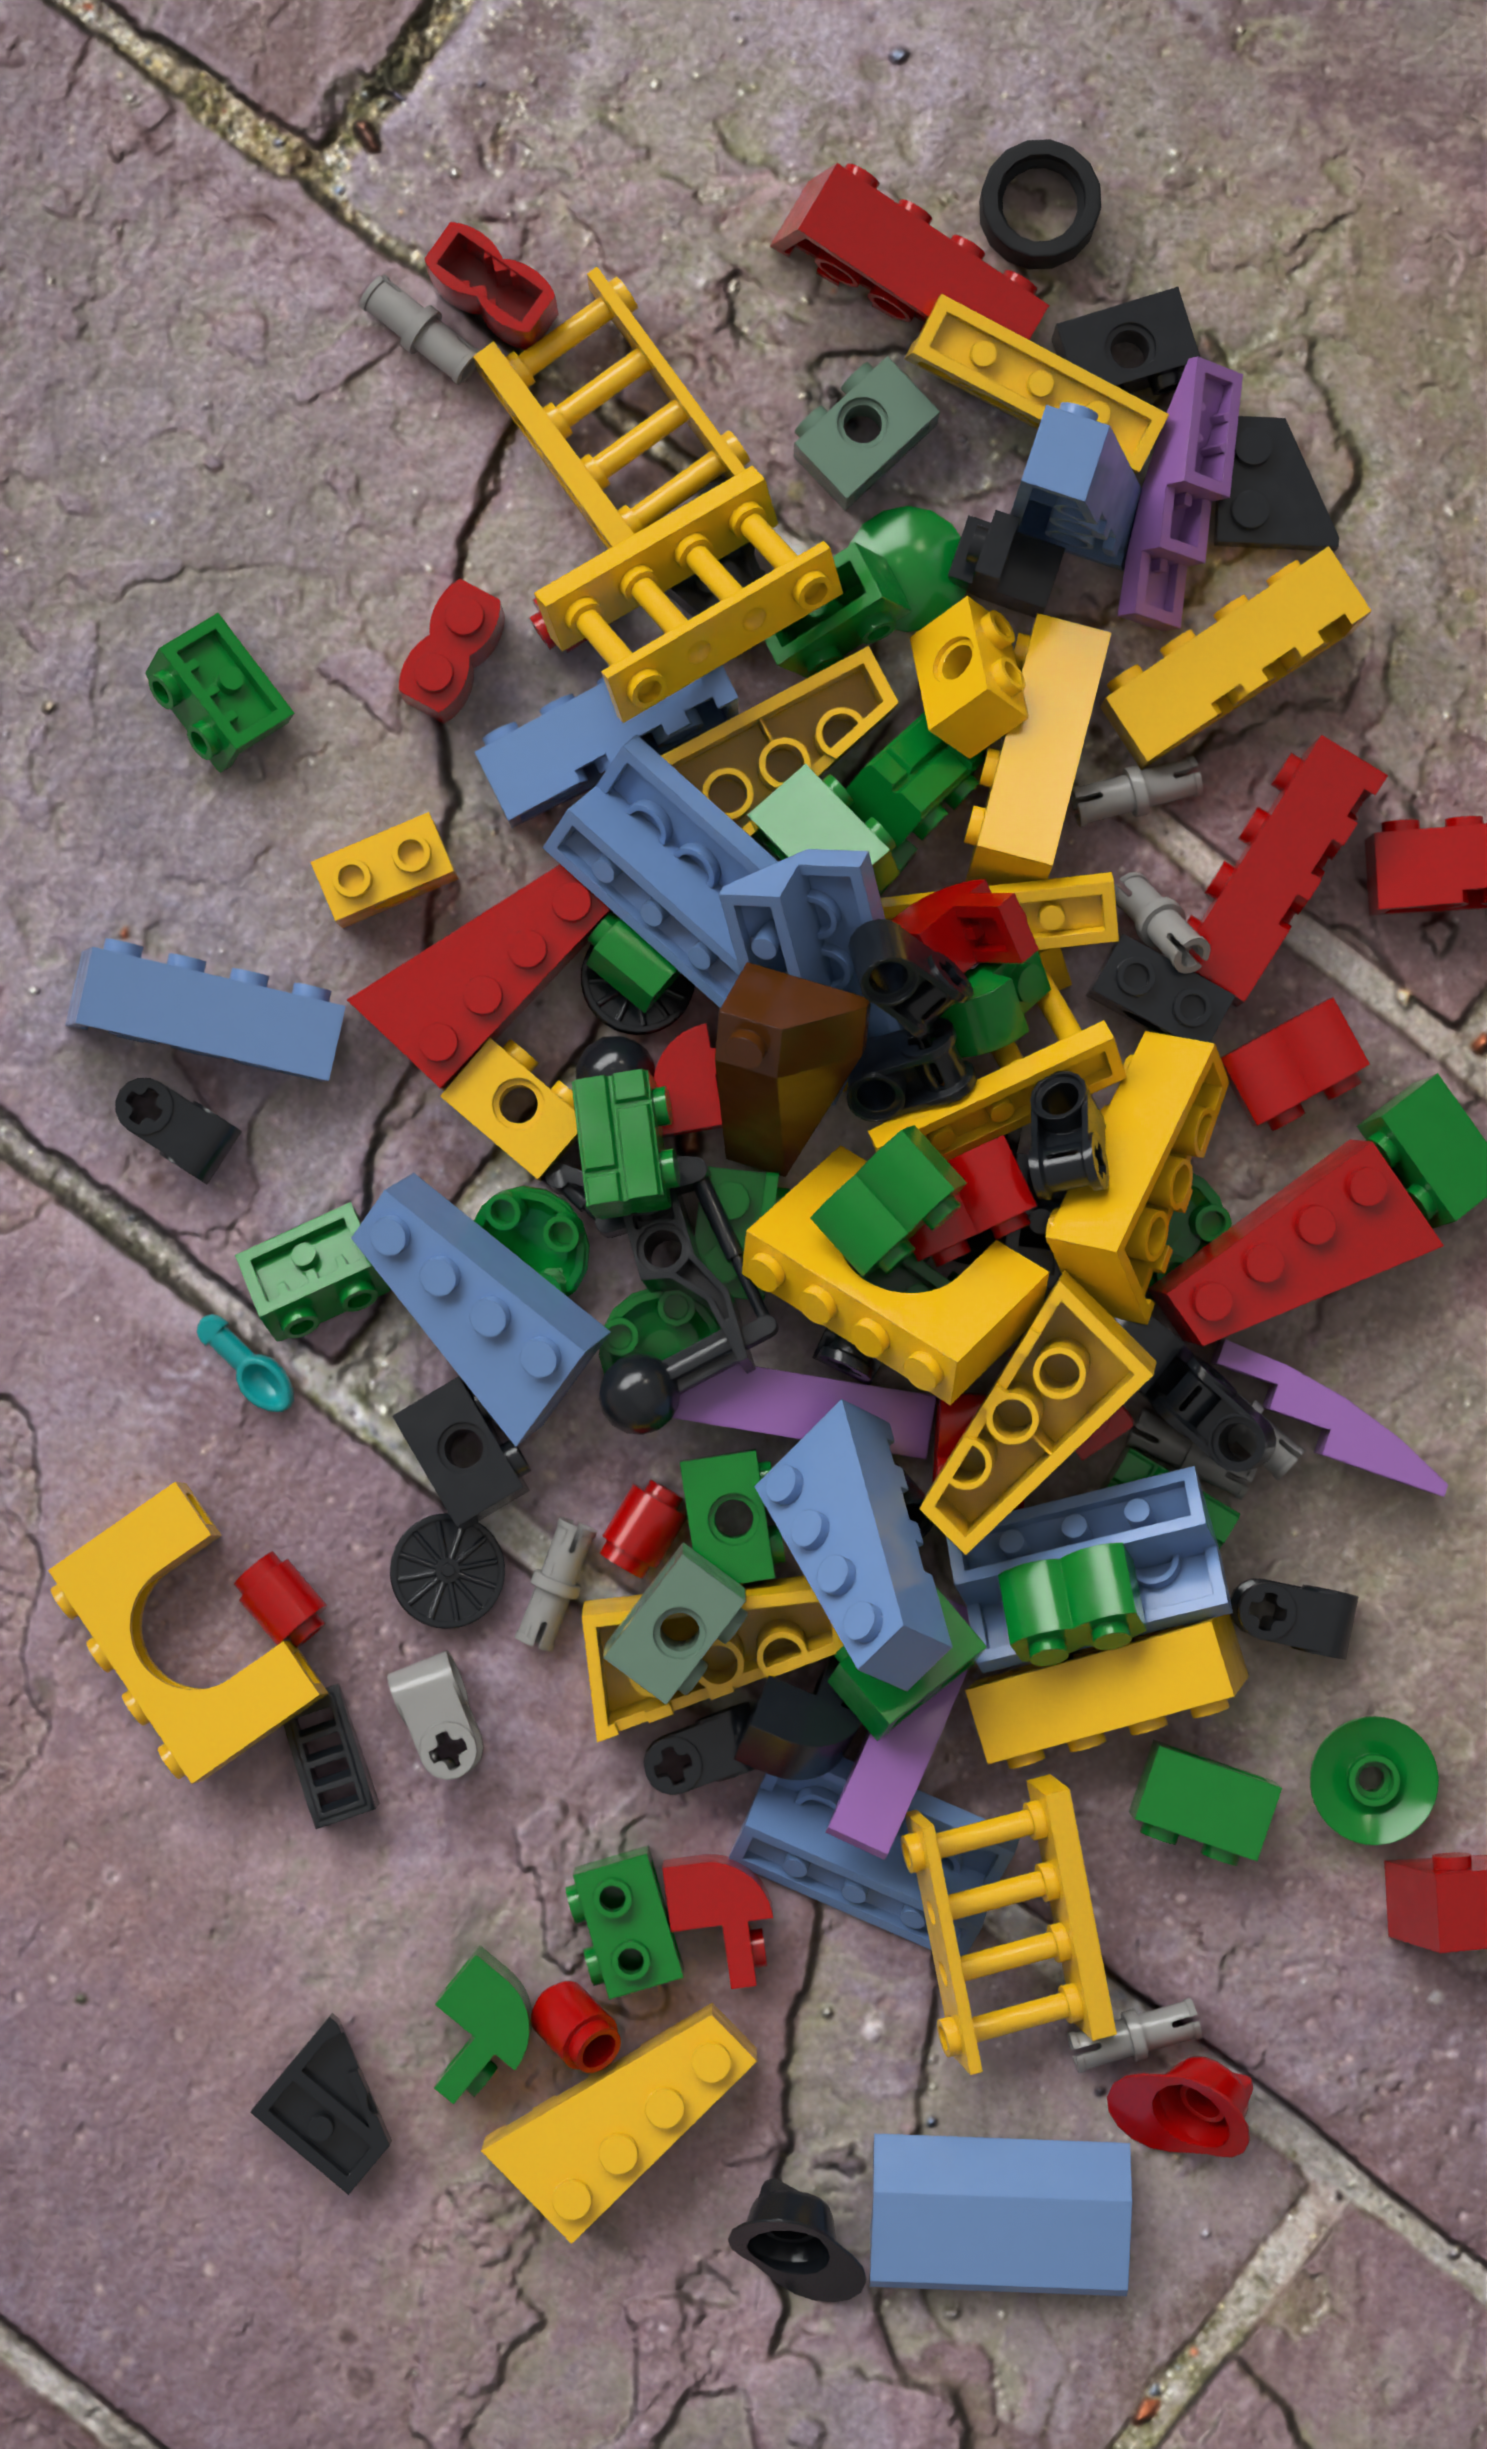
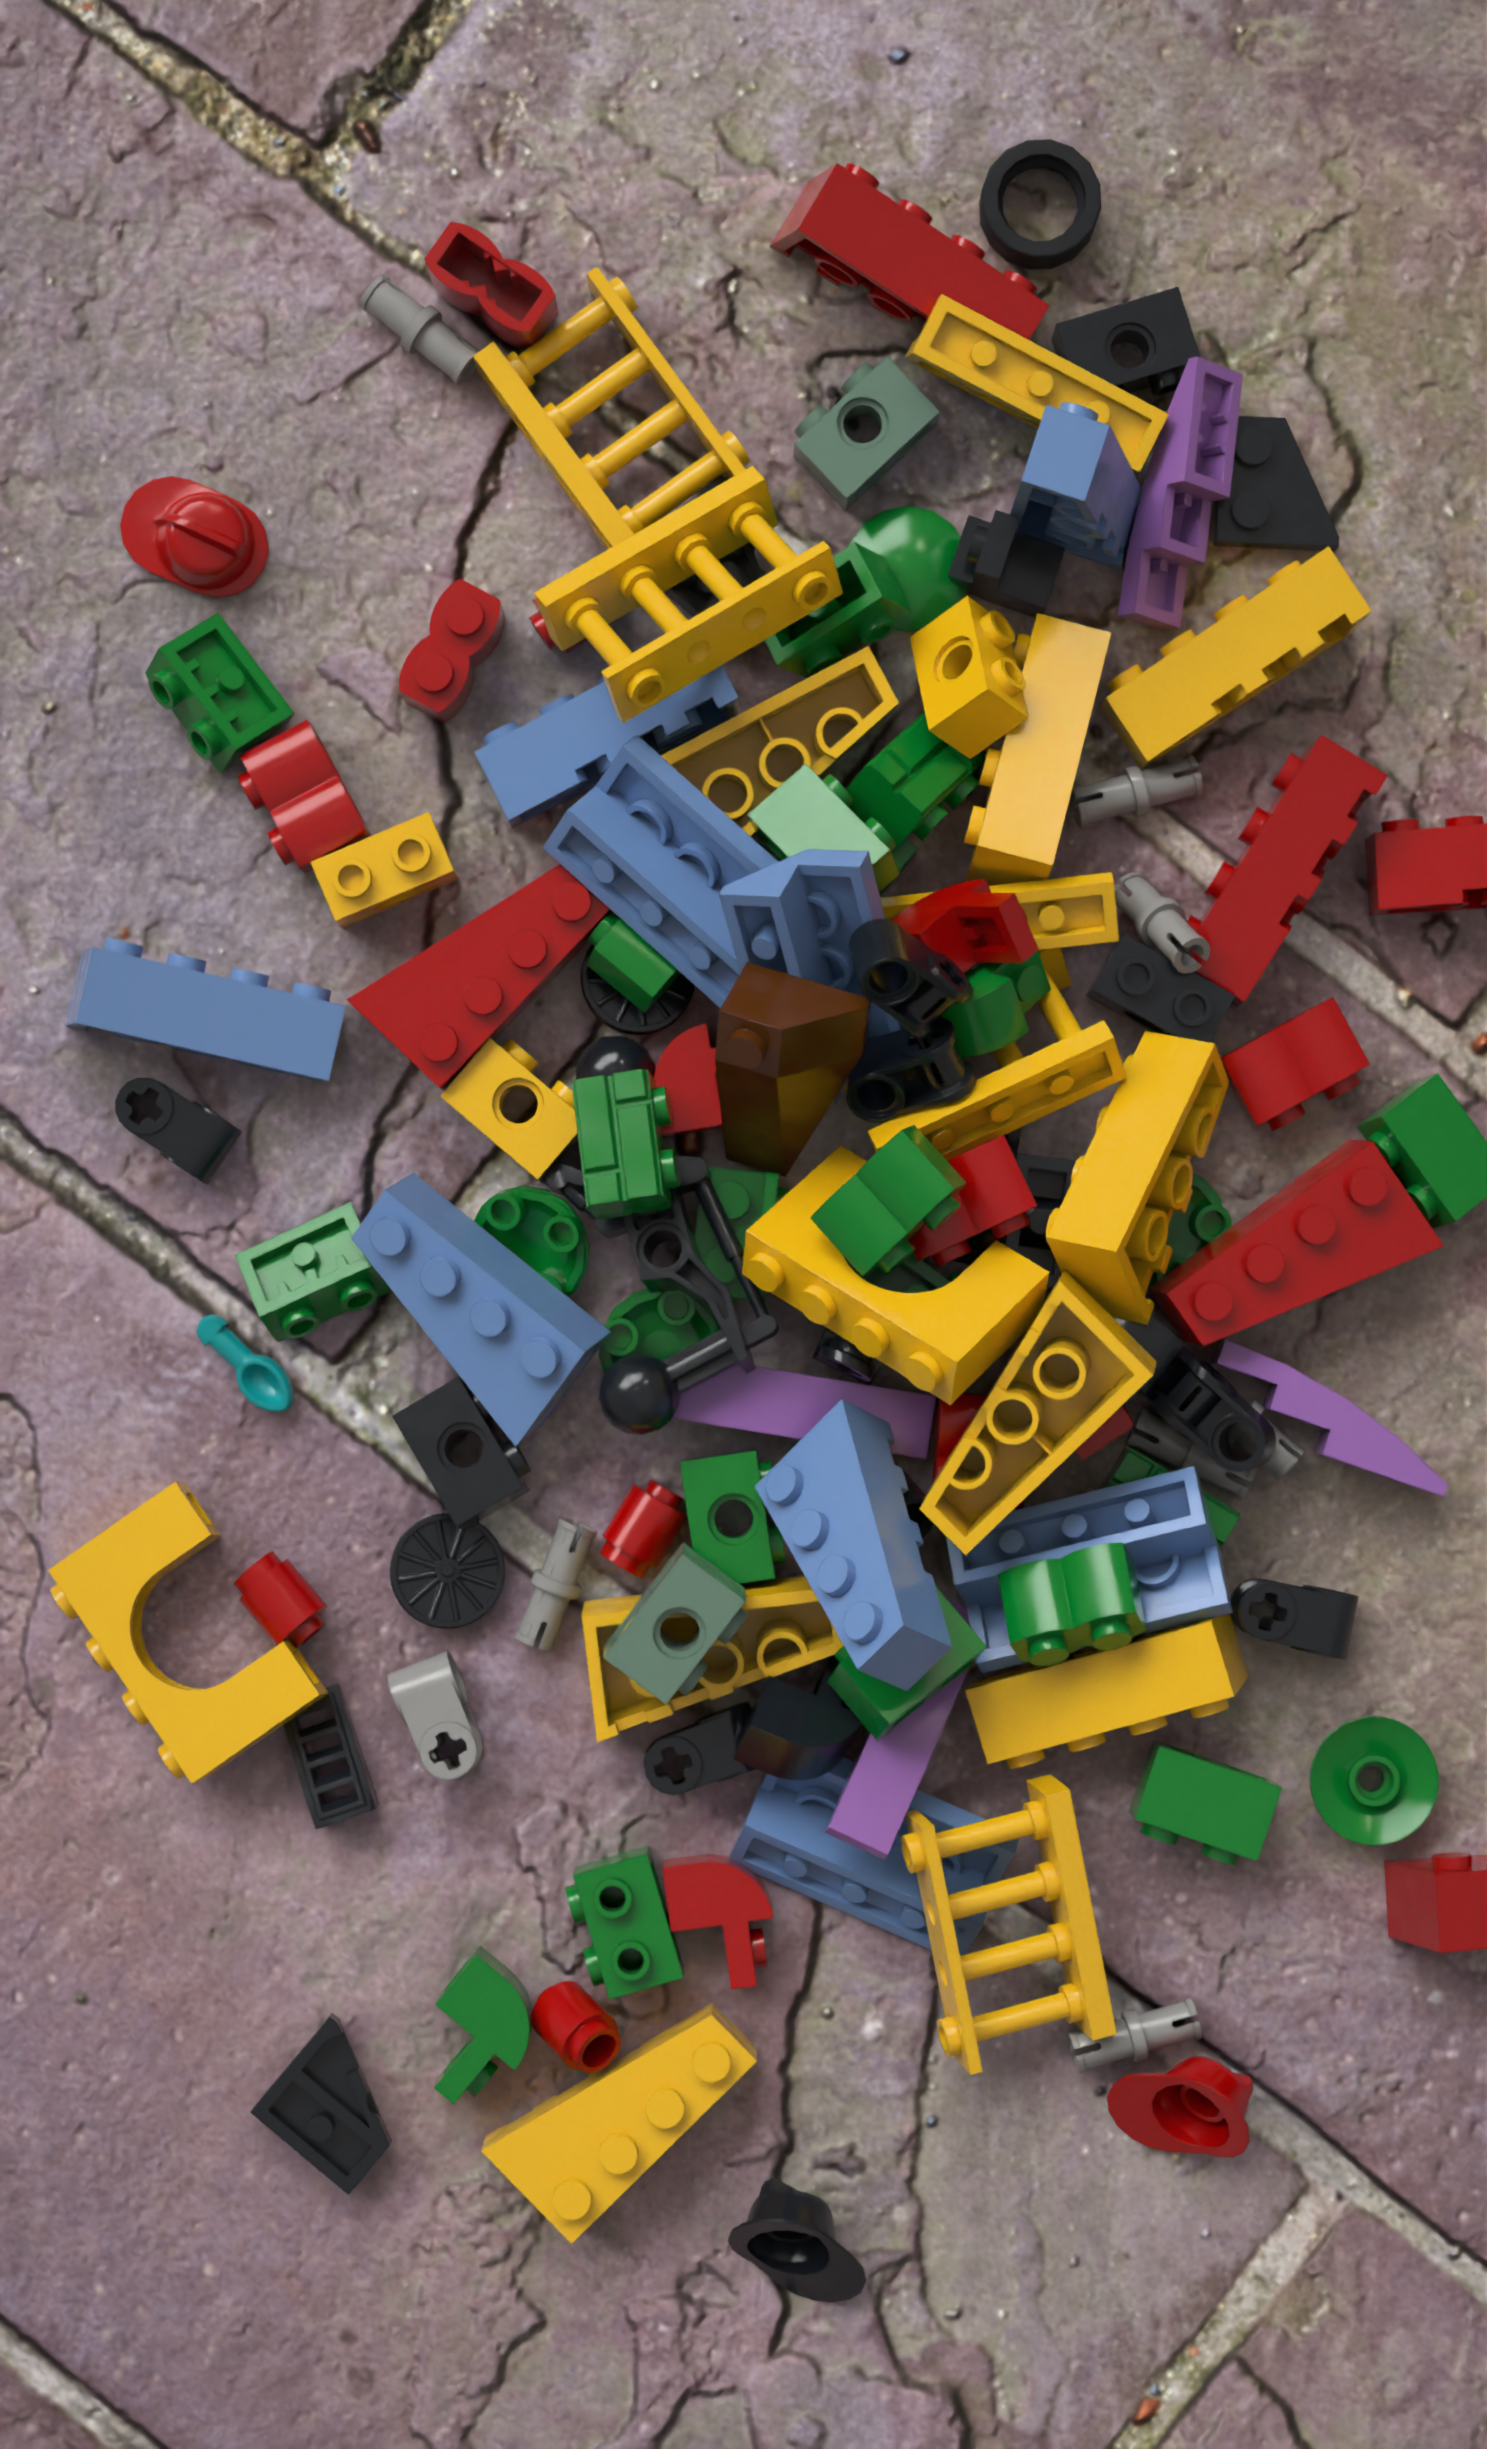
(194, 537): none -> red piece
(303, 796): none -> red brick
(1001, 2215): medium blue slope -> none
(1066, 1137): black piece -> none

